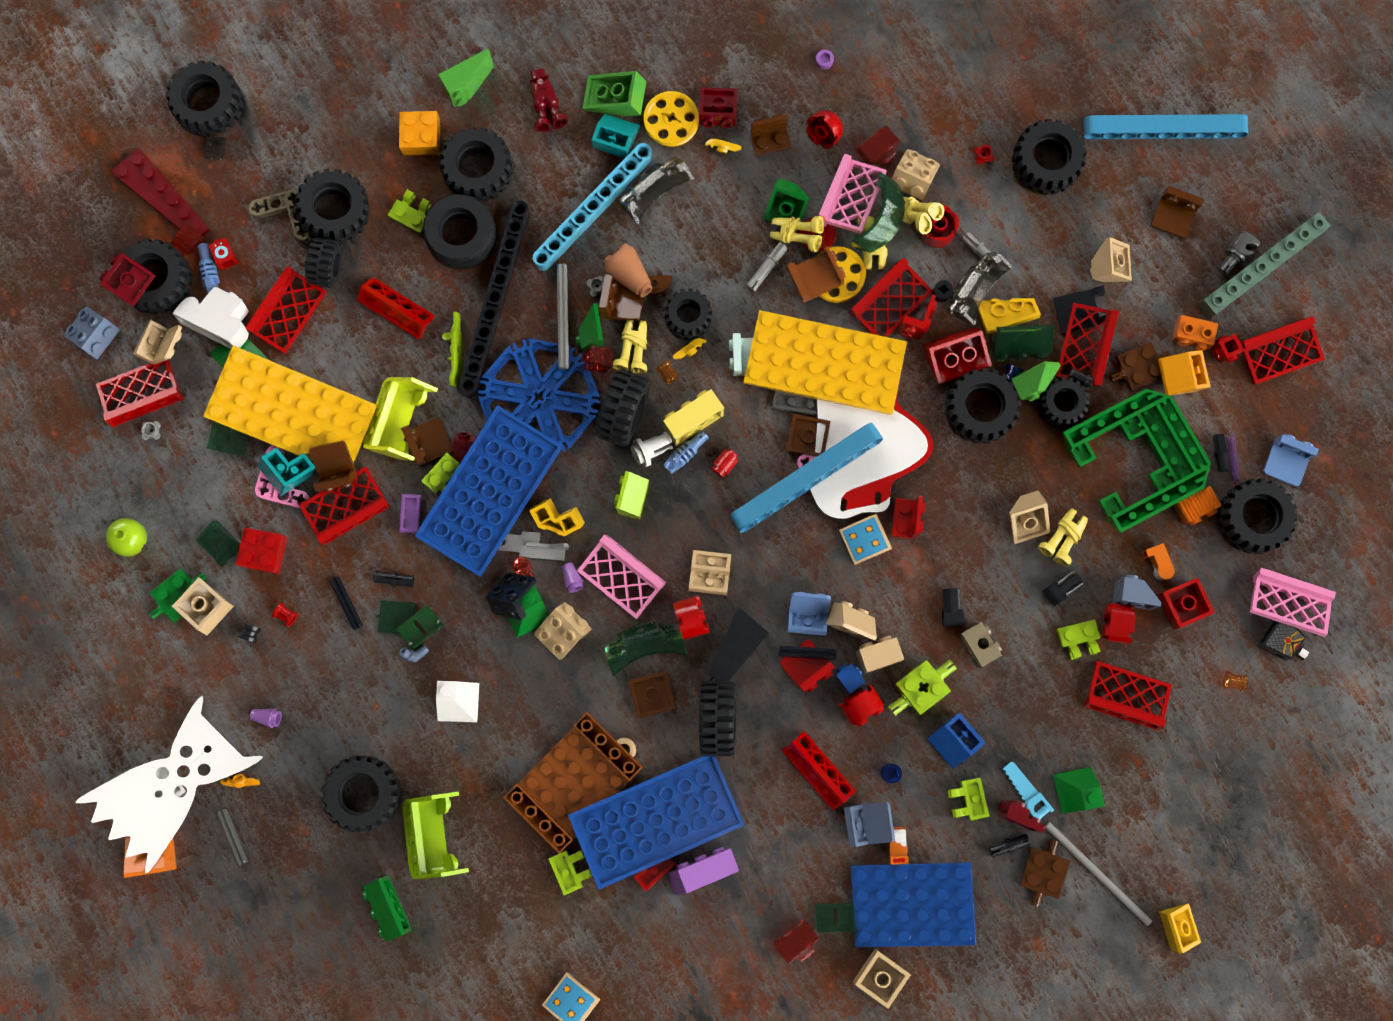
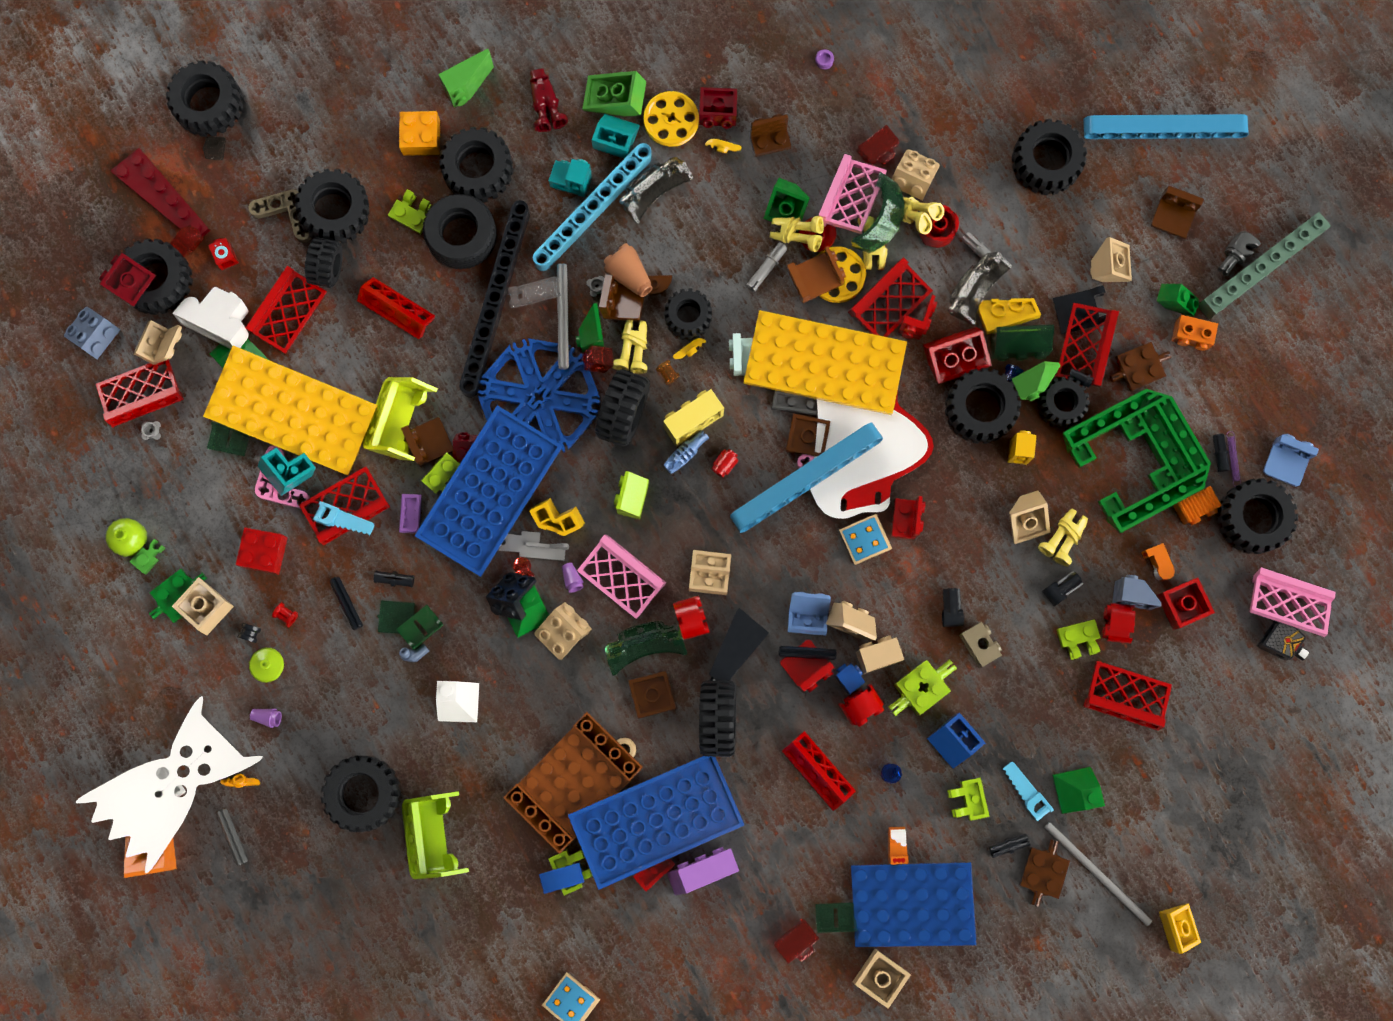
(146, 559): none -> bright green plate
(207, 267): medium blue hinge -> none
(211, 536): clear green piece -> none
(266, 665): none -> lime piece
(332, 466): reddish brown bracket -> none
(342, 519): none -> medium azure piece
(386, 908): green slope -> none
(456, 350): lime piece -> none
(534, 292): none -> clear plate
(561, 878): none -> blue slope
(571, 177): none -> teal brick
(650, 448): white piece -> none
(825, 128): red cylinder -> none
(869, 824): sand blue bracket -> none
(941, 295): black wheel -> none
(983, 149): red plate -> none
(1018, 814): dark red plate -> none
(1022, 448): none -> yellow brick
(1178, 299): none -> green slope
(1184, 373): light orange slope -> none
(1227, 349): red brick -> none
(1235, 681): clear orange bush -> none
(1280, 334): red fence -> none

